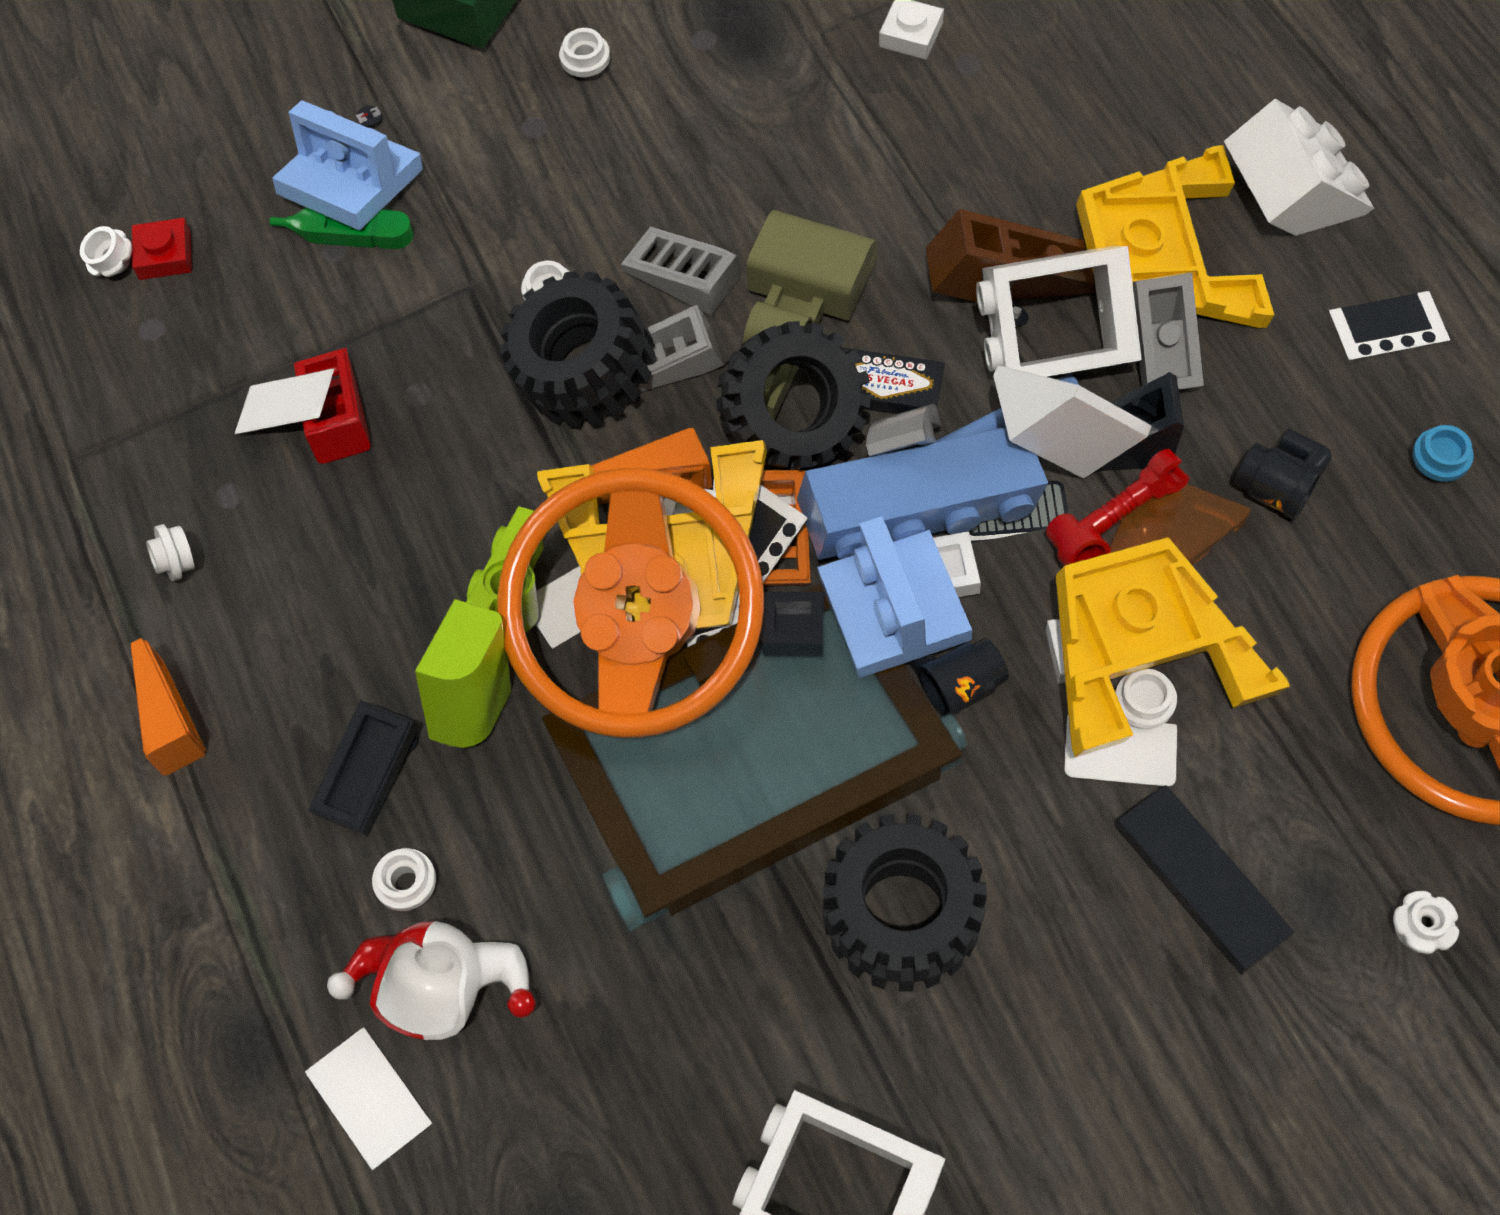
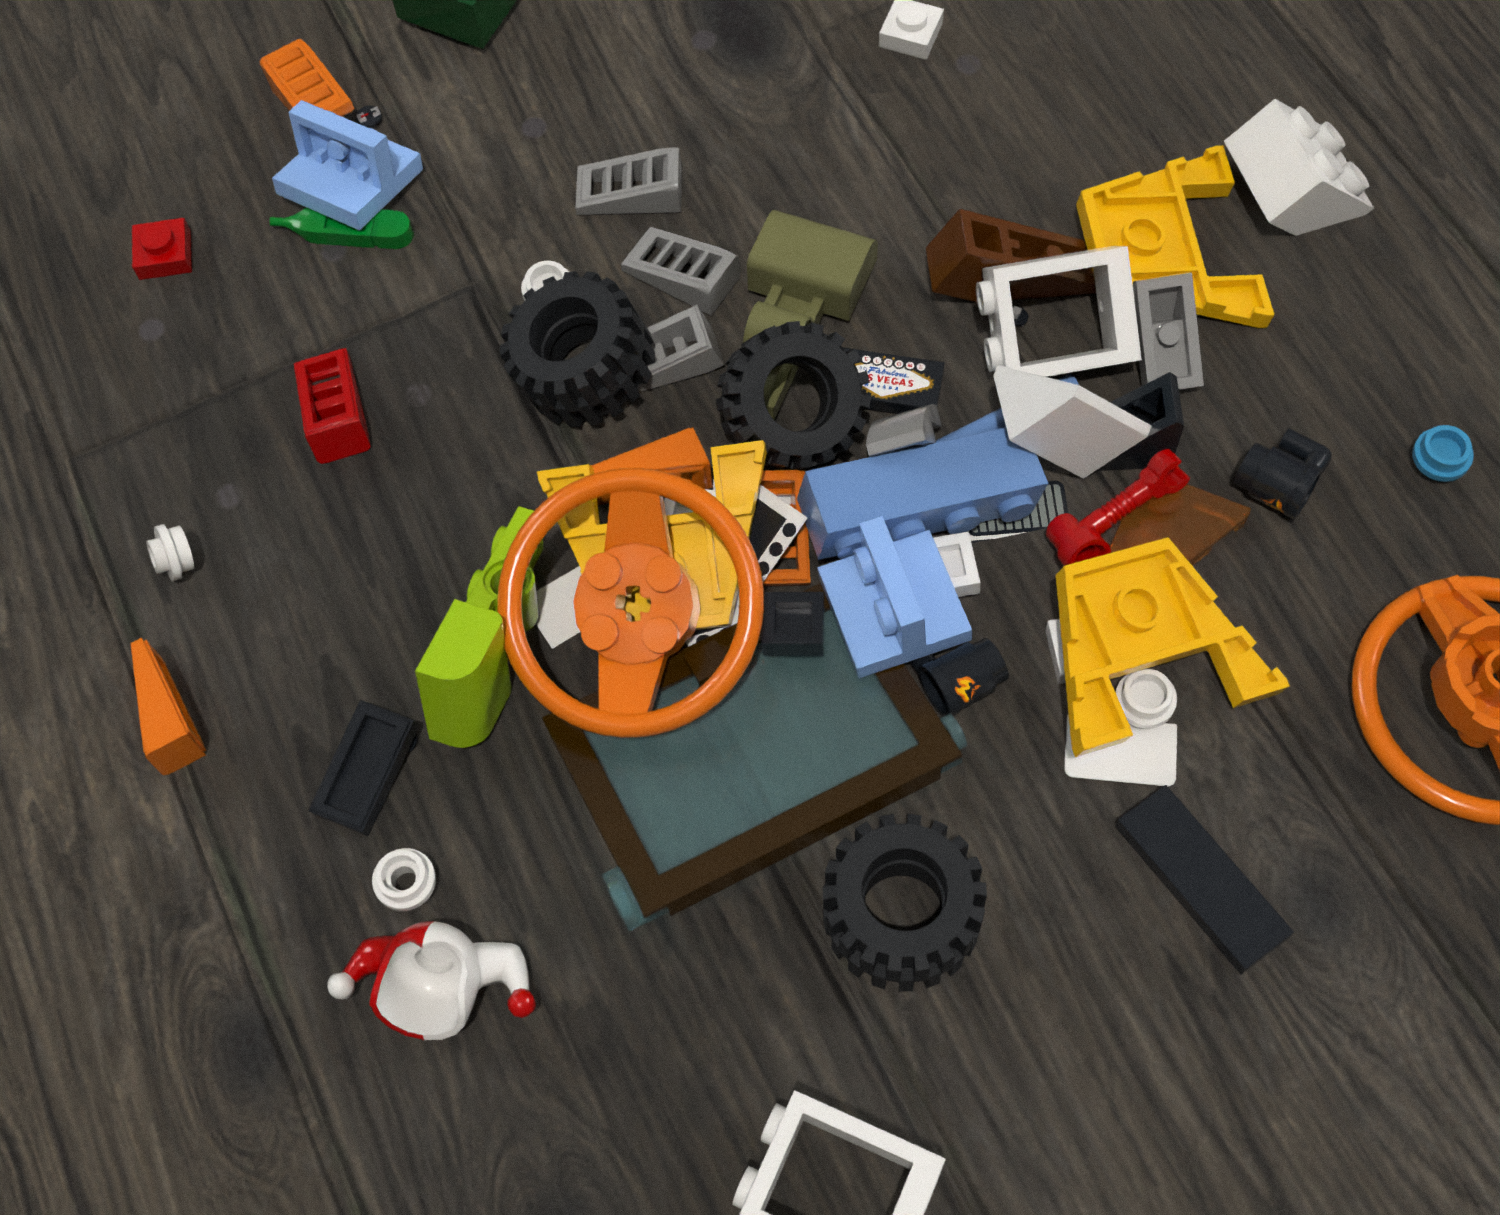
(106, 251): white plate -> none
(284, 401): white sticker -> none
(299, 75): none -> orange slope
(368, 1098): white sticker -> none
(584, 53): white plate -> none
(650, 197): none -> light grey slope
(1389, 325): black sticker -> none
(1416, 935): white plate -> none

